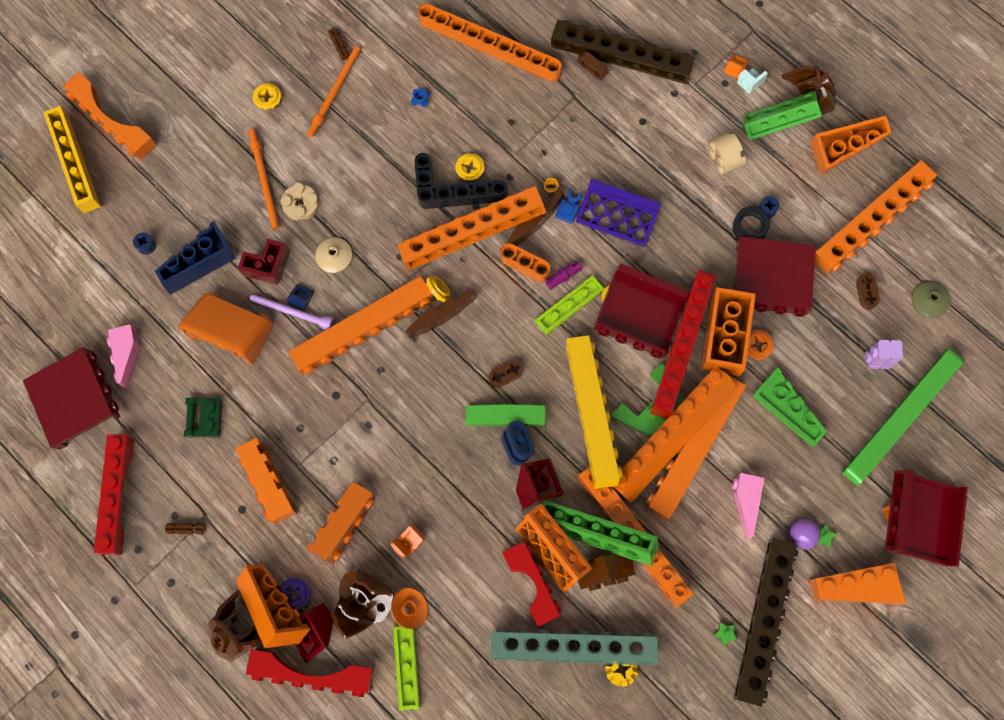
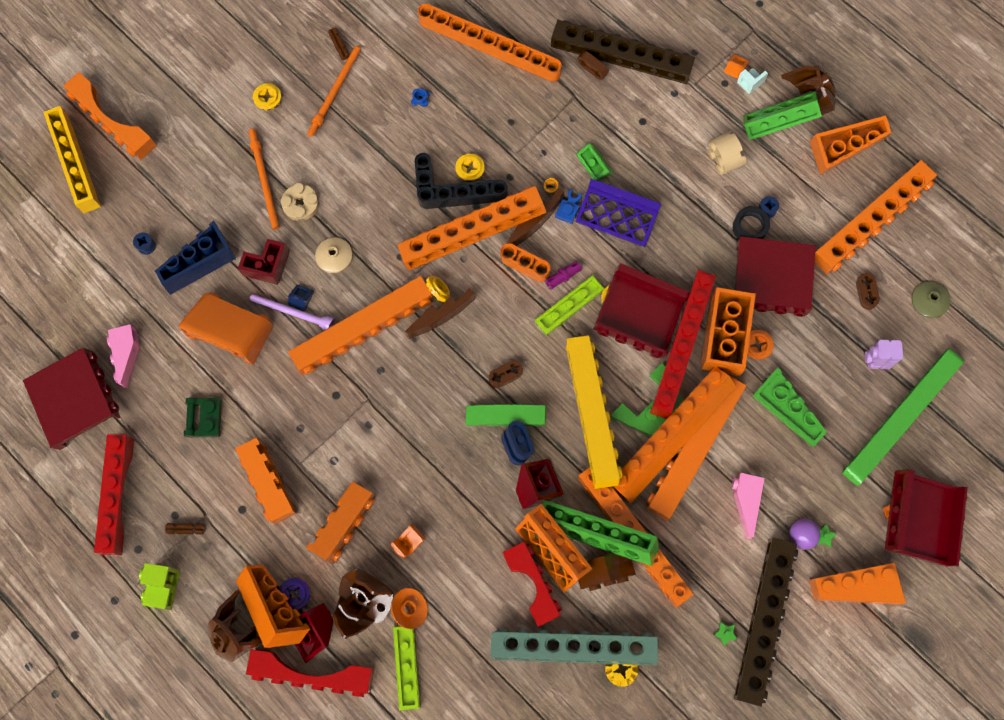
(160, 585): none -> lime brick
(594, 162): none -> bright green slope

